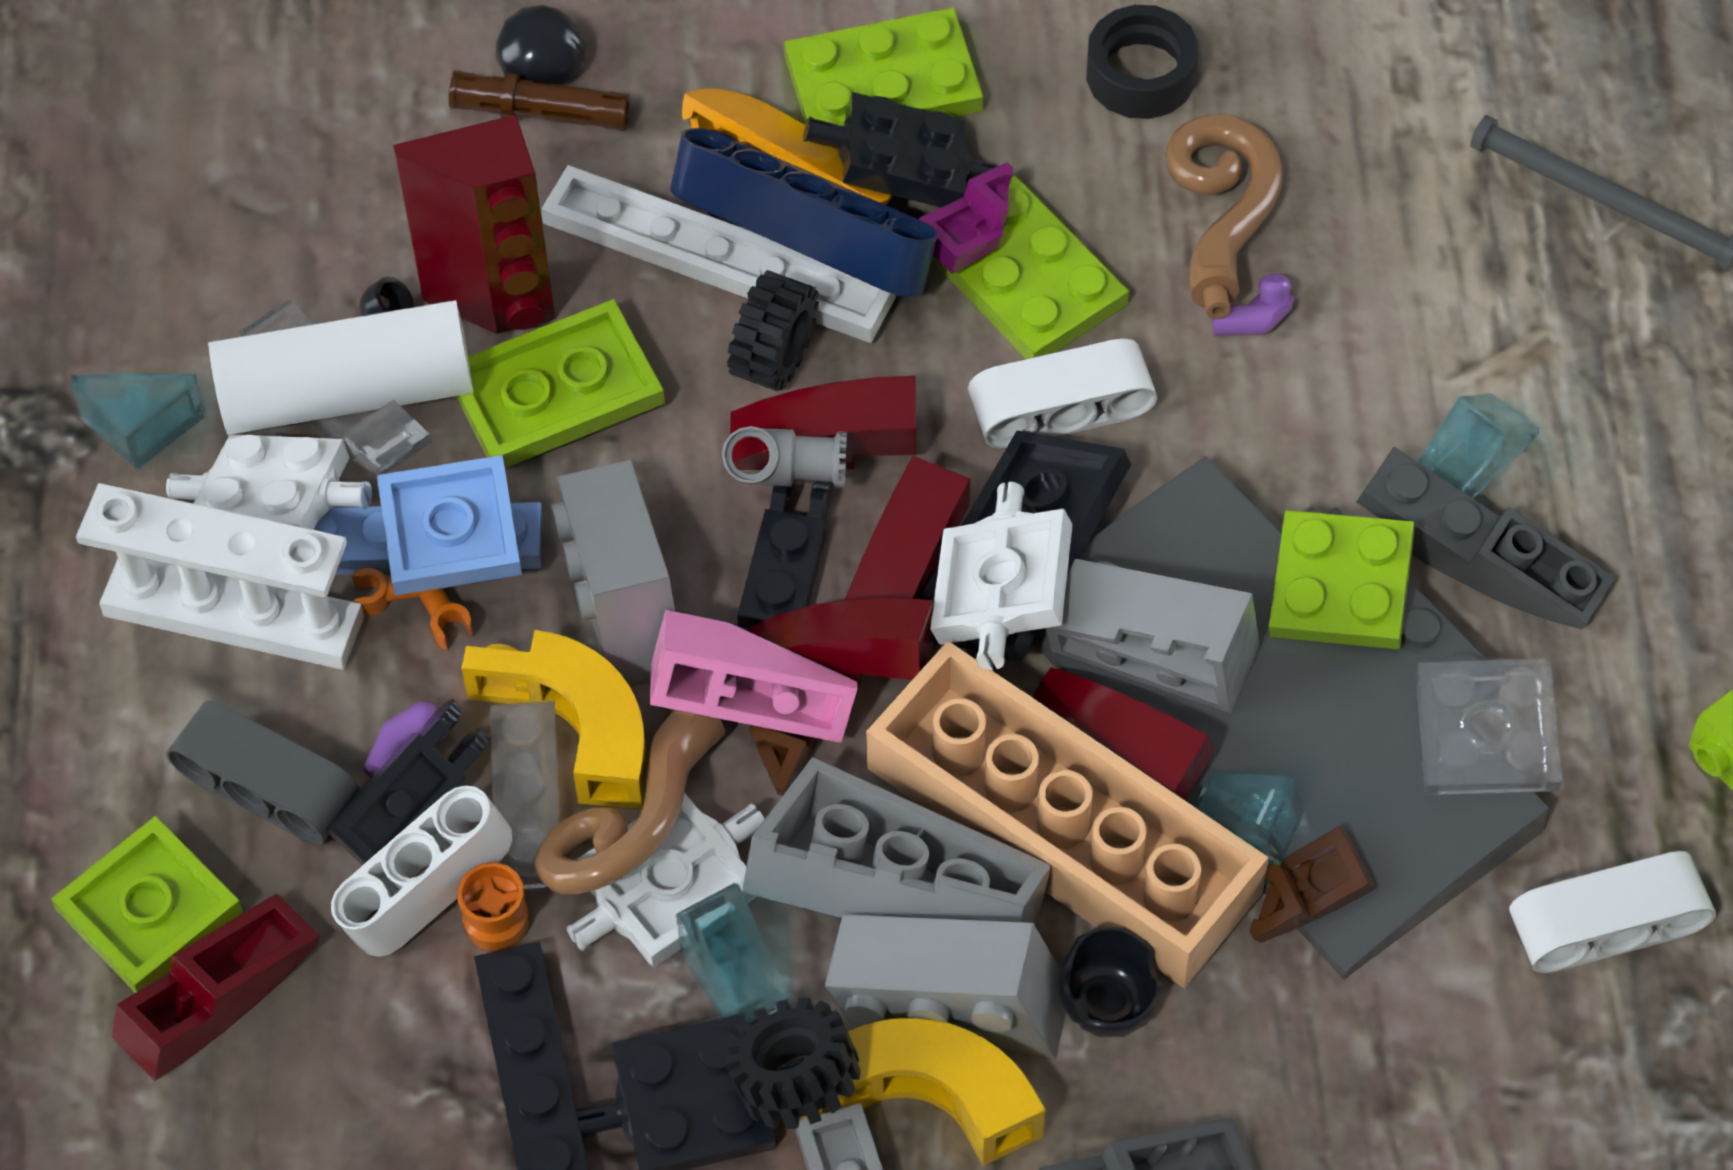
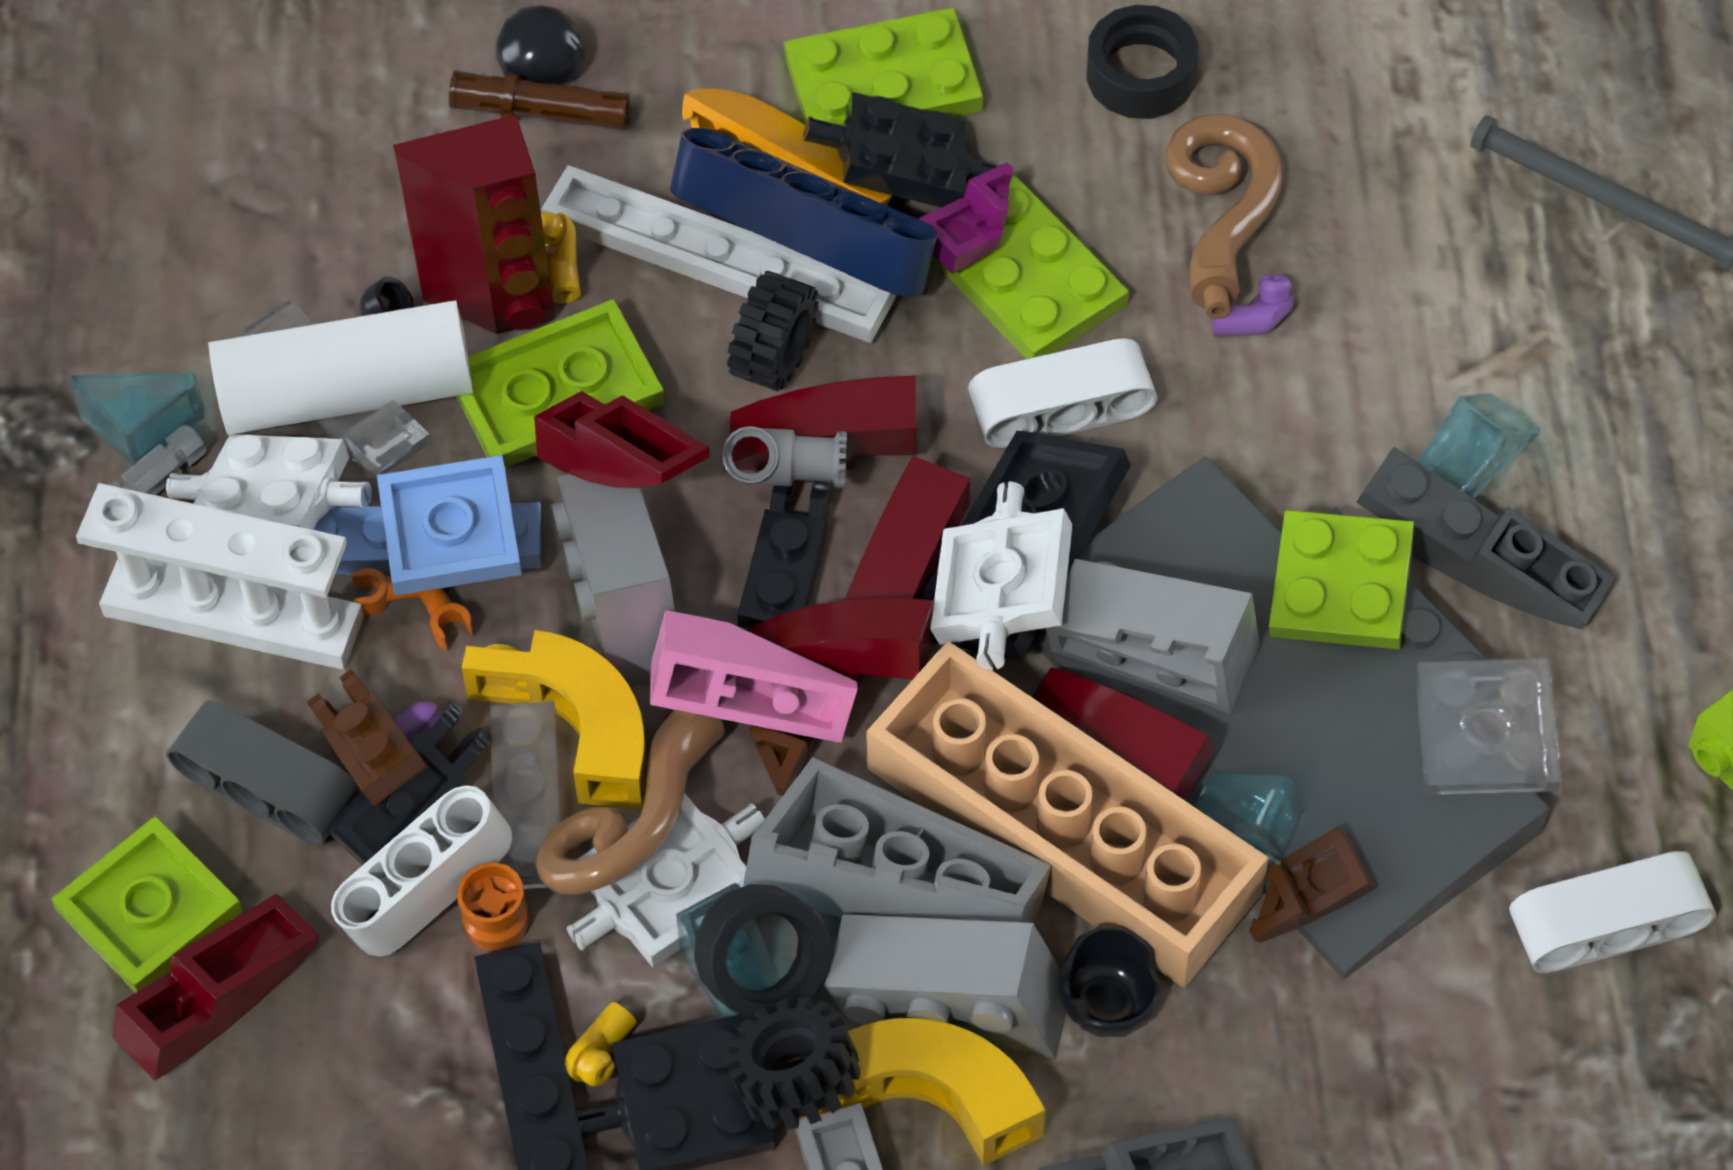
(153, 470): none -> light grey axle
(368, 741): none -> reddish brown hinge
(561, 256): none -> yellow arm
(590, 1056): none -> yellow arm
(614, 442): none -> dark red slope
(731, 914): none -> black tyre

